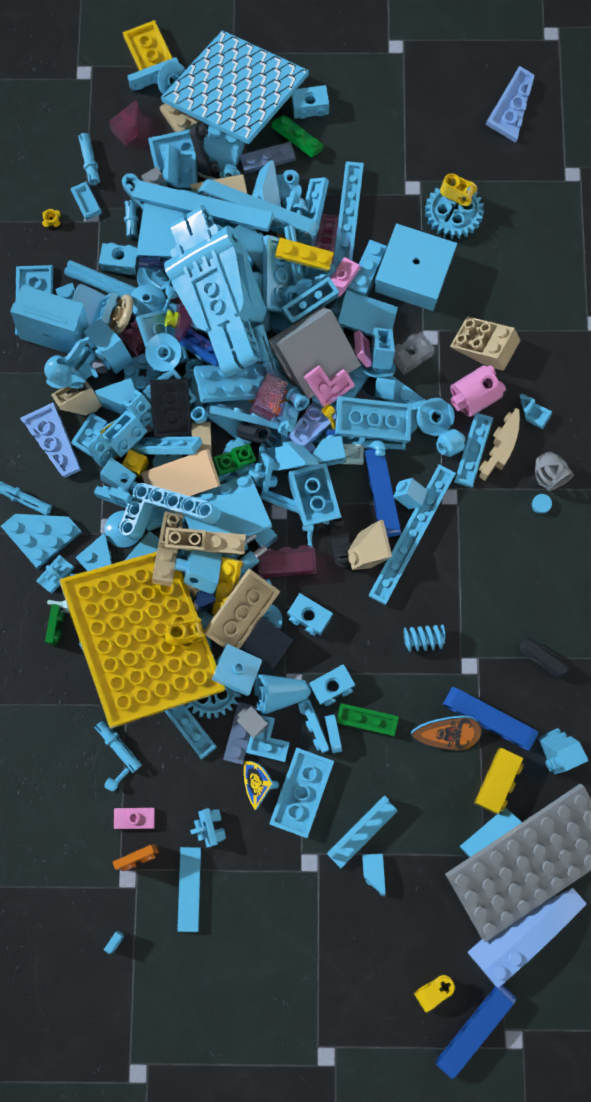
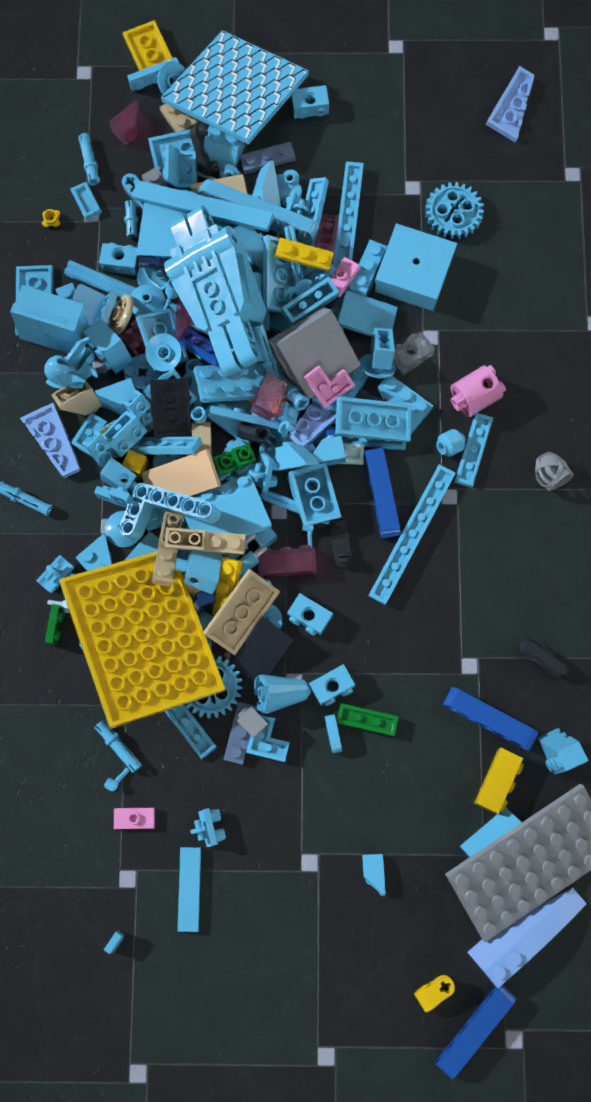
(40, 535): medium azure plate -> none
(129, 861): orange plate -> none
(171, 319): neon yellow bush -> none
(189, 631): yellow piece -> none
(237, 669): medium azure plate -> none
(257, 783): shield -> none
(297, 136): green plate -> none
(301, 792): medium azure plate -> none
(314, 726): medium azure hinge -> none
(328, 411): yellow hand -> none
(362, 348): bright pink plate -> none
(362, 832): medium azure fence -> none
(370, 547): tan slope -> none
(375, 444): medium azure arm -> none
(385, 388): medium azure tile -> none
(410, 493): medium azure brick -> none
(424, 637): medium azure piece -> none
(426, 410): medium azure plate -> none
(449, 733): shield -> none
(456, 189): yellow piece -> none
(486, 342): tan slope -> none
(504, 444): tan slope -> none
(534, 413): medium azure slope -> none
(541, 504): medium azure tile -> none

